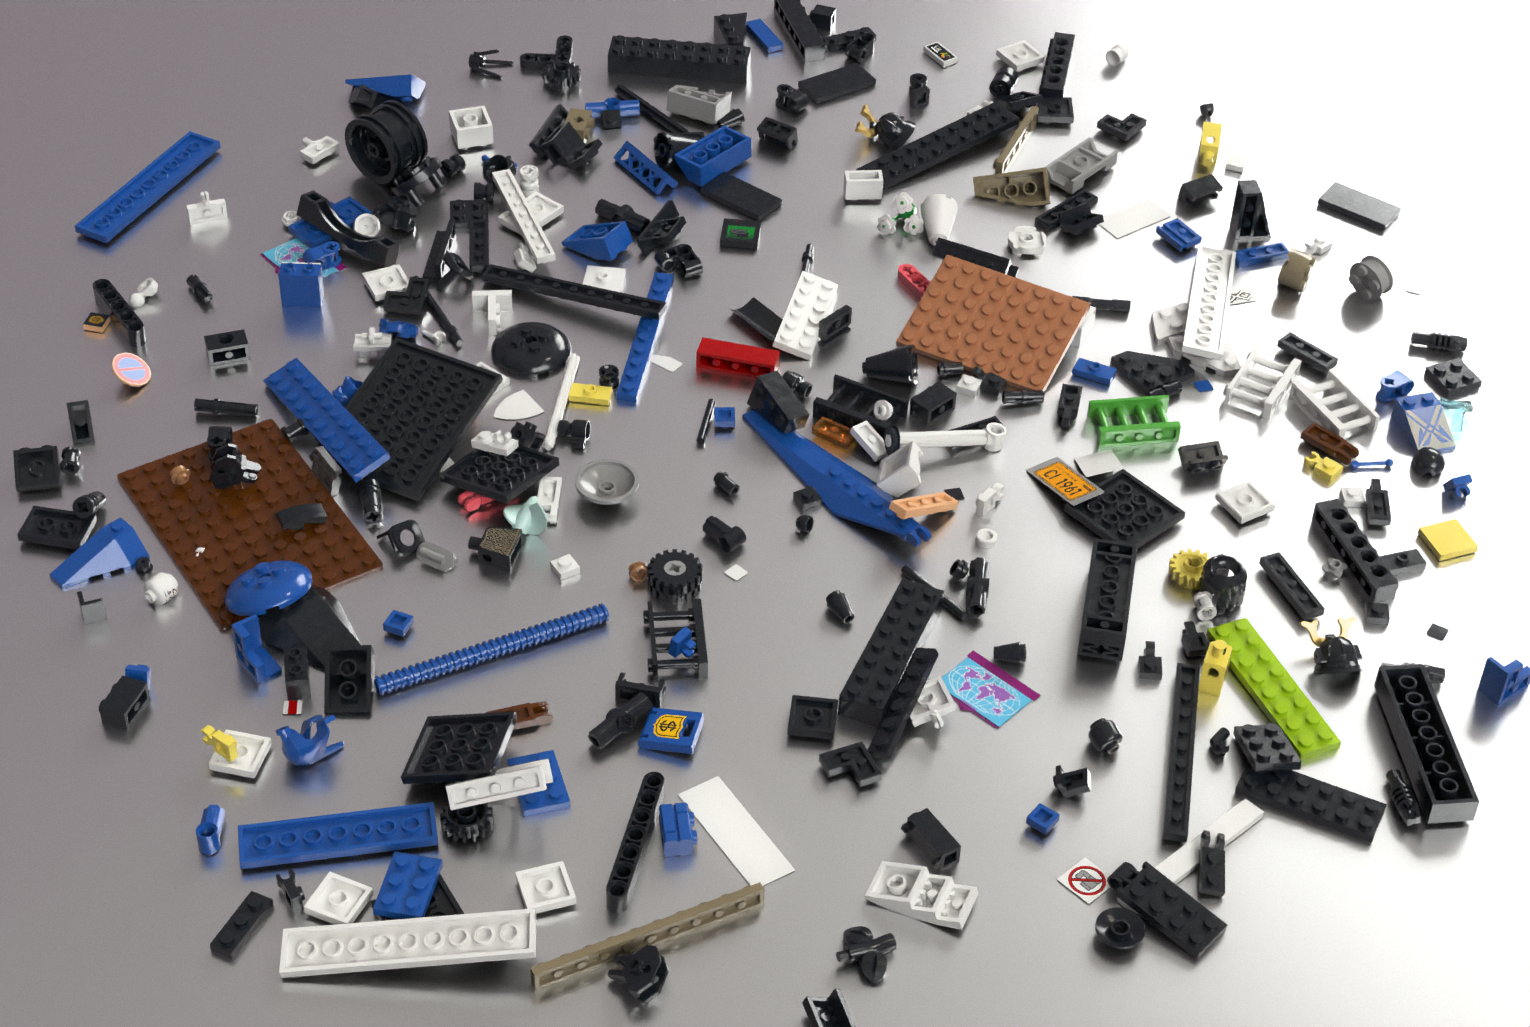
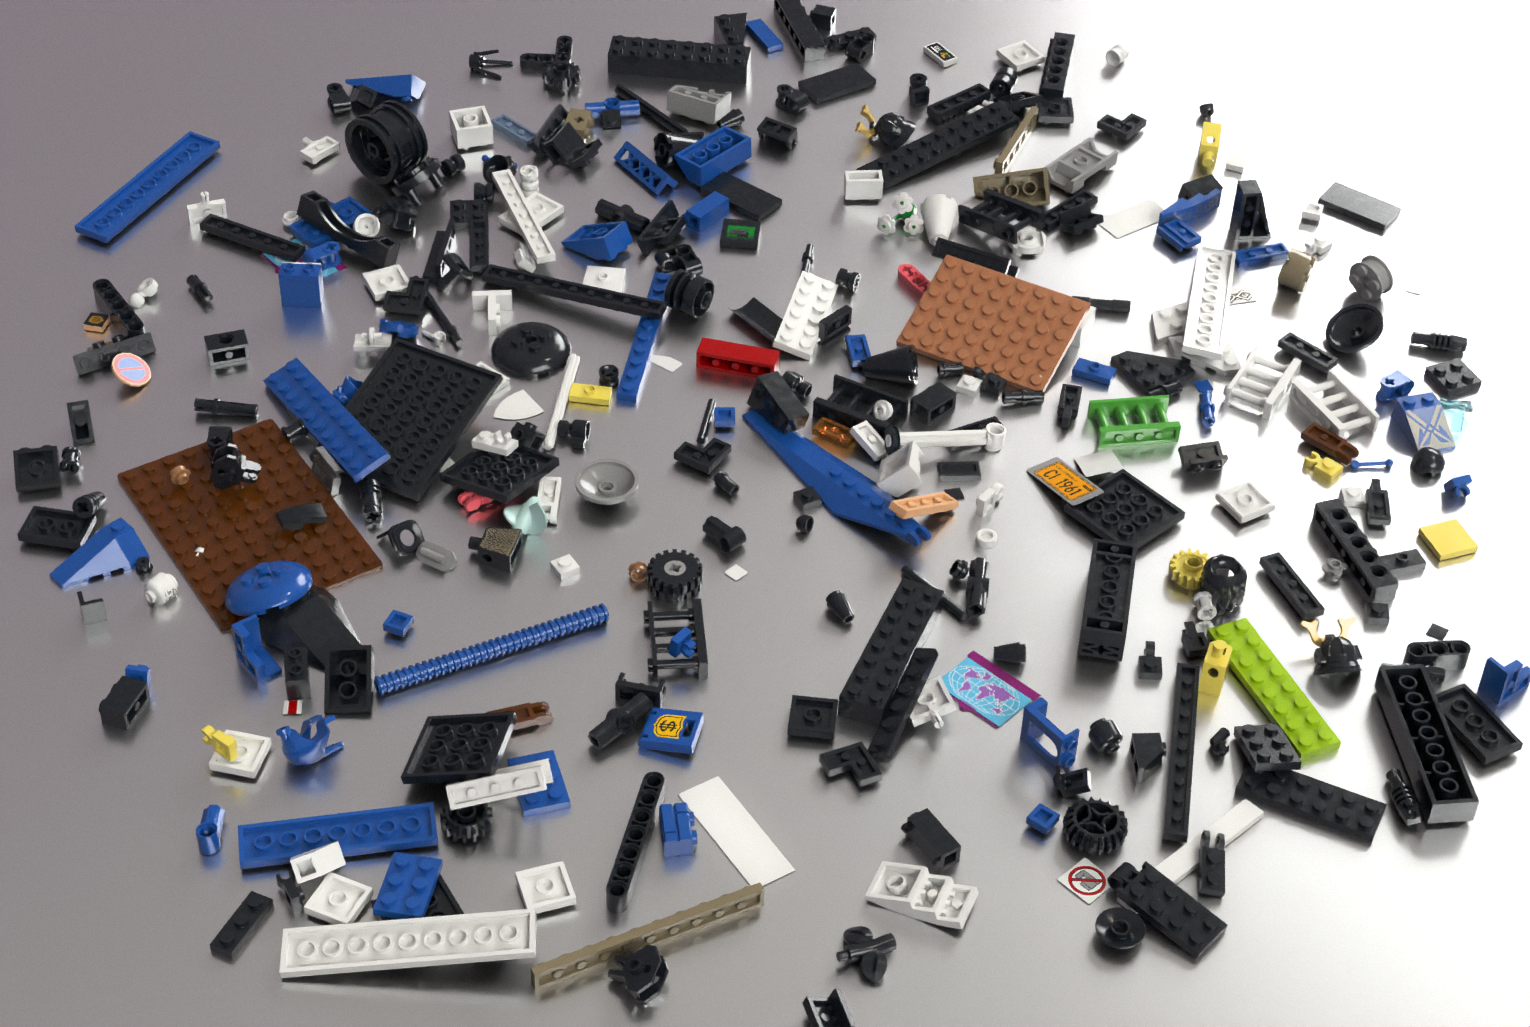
(103, 353): none -> black bracket
(252, 238): none -> black plate
(317, 862): none -> white slope
(338, 99): none -> black piece
(513, 130): none -> sand blue tile
(689, 293): none -> black wheel
(703, 459): none -> black plate
(707, 212): none -> blue brick
(847, 279): none -> black wheel
(857, 349): none -> blue plate
(958, 103): none -> black gear
(959, 471): none -> black tile
(1005, 205): none -> black fence
(1036, 723): none -> blue panel
(1097, 820): none -> black gear
(1146, 754): none -> black slope
(1191, 209): none -> blue slope
(1207, 408): none -> blue pin
(1312, 211): none -> white plate
(1354, 328): none -> black dish
(1442, 654): none -> black beam
(1477, 724): none -> black plate

